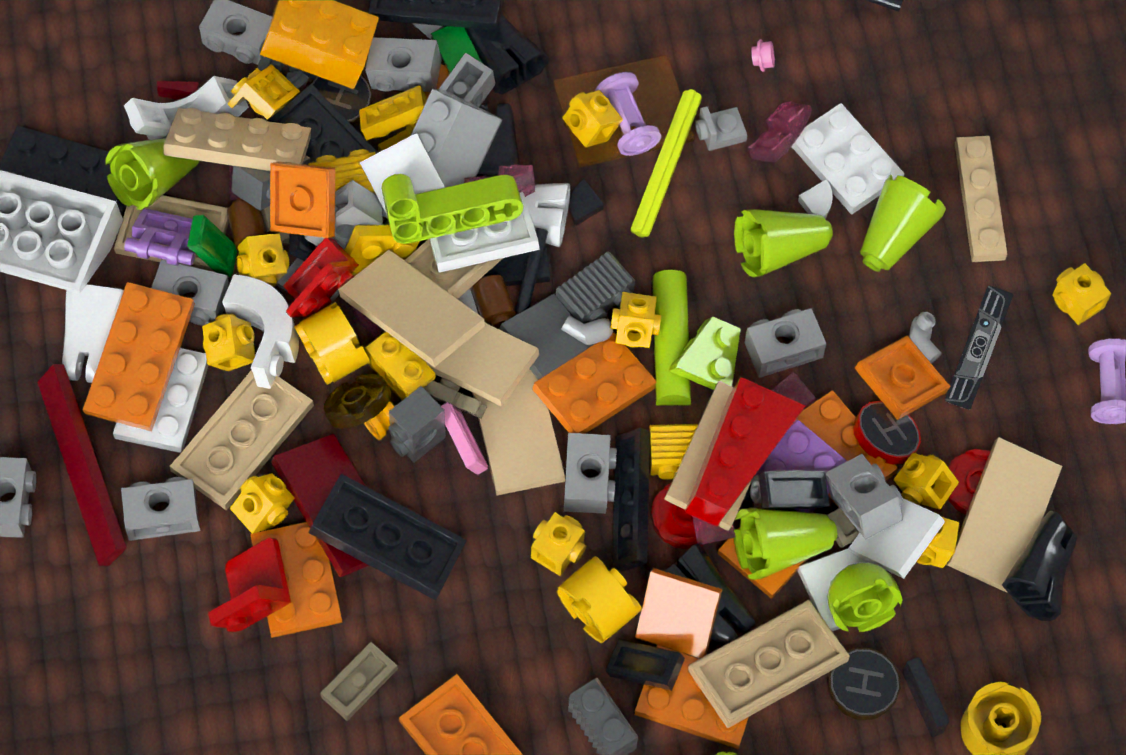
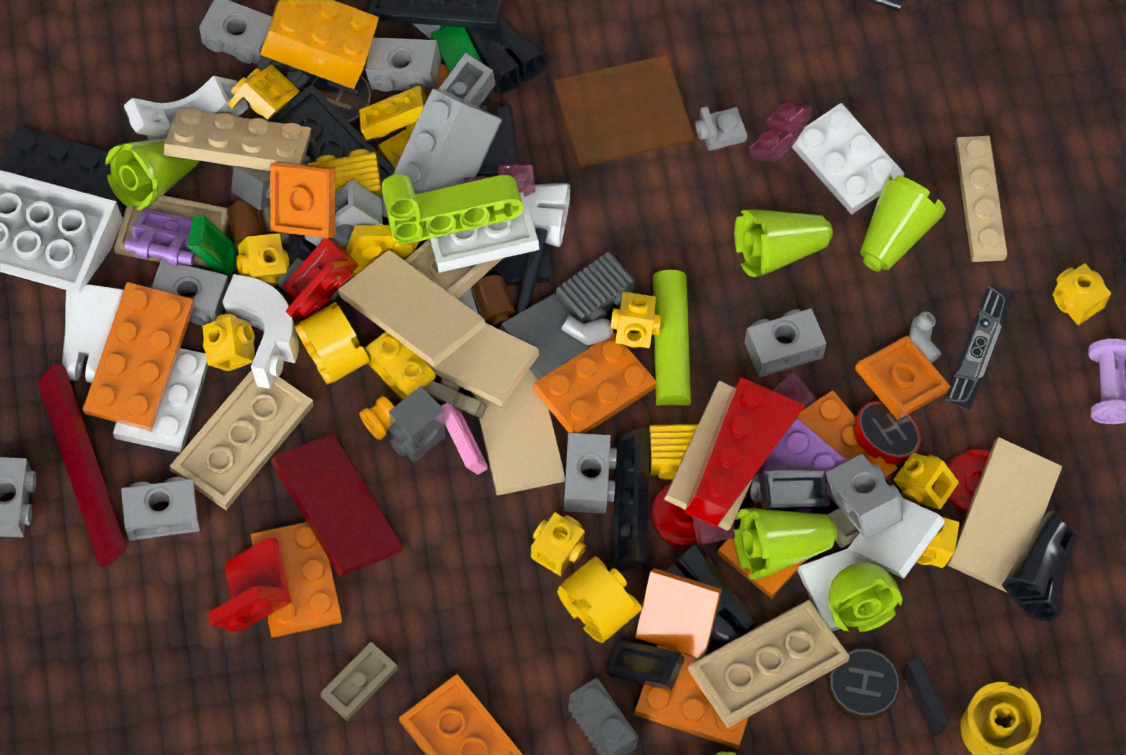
(176, 89): dark red piece -> none
(262, 502): yellow brick -> none
(357, 403): dark brown tile -> none
(387, 536): black plate -> none
(404, 158): white sticker -> none
(584, 203): black tile -> none
(592, 118): yellow brick -> none
(620, 91): lavender hose -> none
(666, 163): neon yellow axle -> none
(710, 354): wing -> none
(763, 55): bright pink plate -> none
(817, 199): white tile -> none

